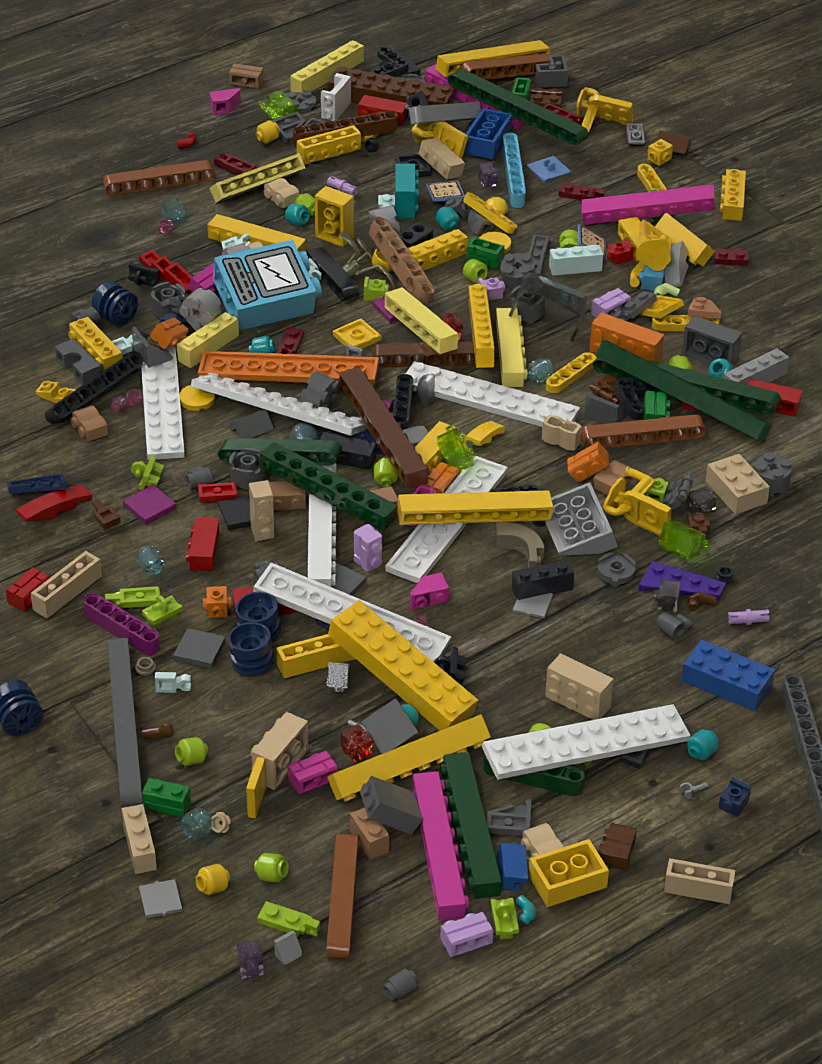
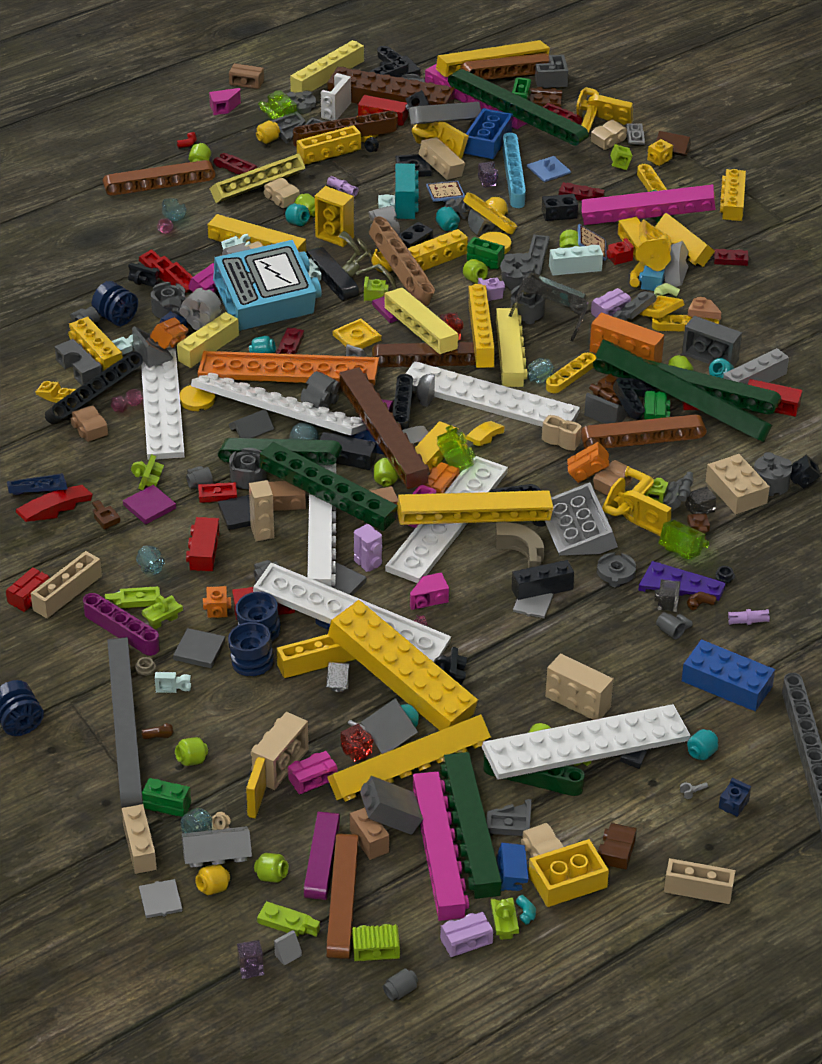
(199, 152): none -> lime head
(216, 846): none -> light grey brick
(321, 856): none -> magenta beam
(375, 942): none -> lime brick
(559, 207): none -> black brick
(608, 134): none -> tan brick
(621, 156): none -> lime brick
(804, 471): none -> black brick

